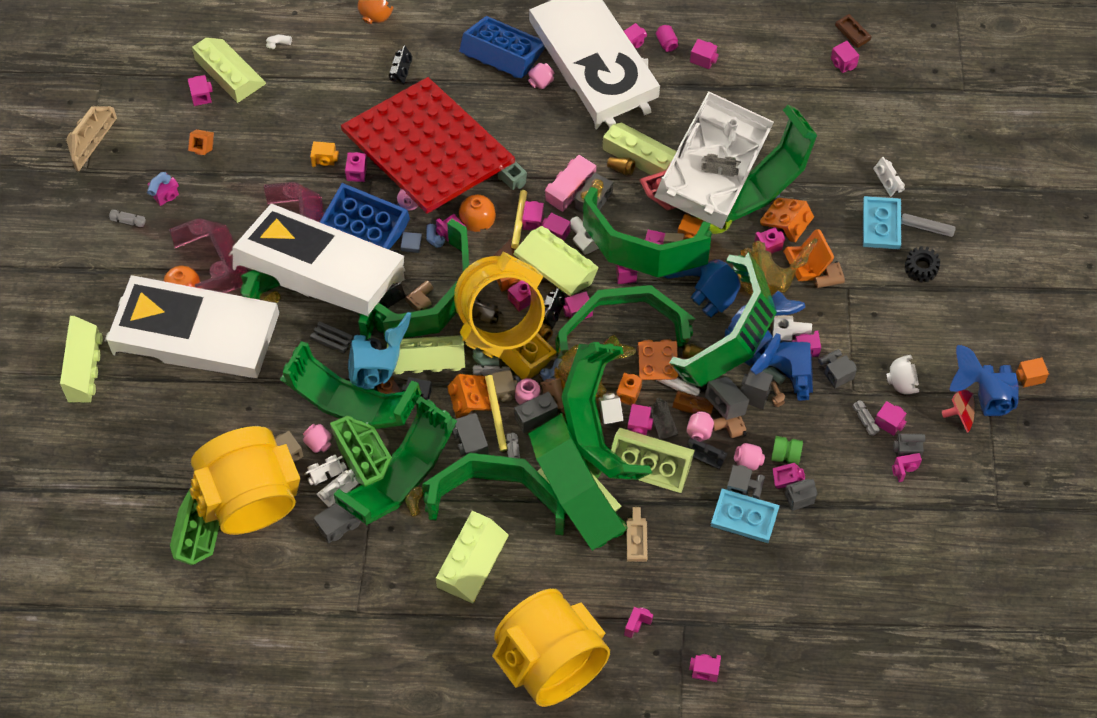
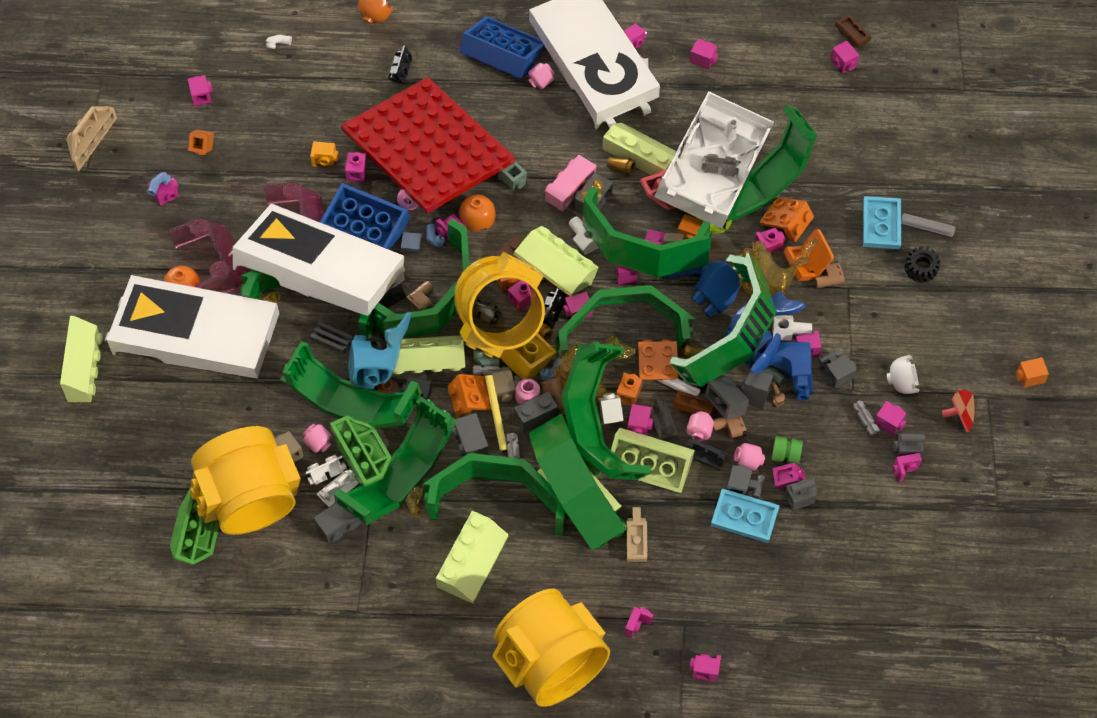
(127, 218): light grey axle -> none
(227, 68): yellowish green slope -> none
(518, 222): light yellow bar -> none
(532, 215): dark pink brick -> none
(557, 225): dark pink brick -> none
(667, 38): dark pink brick -> none
(887, 176): white hinge -> none
(997, 391): blue hips -> none

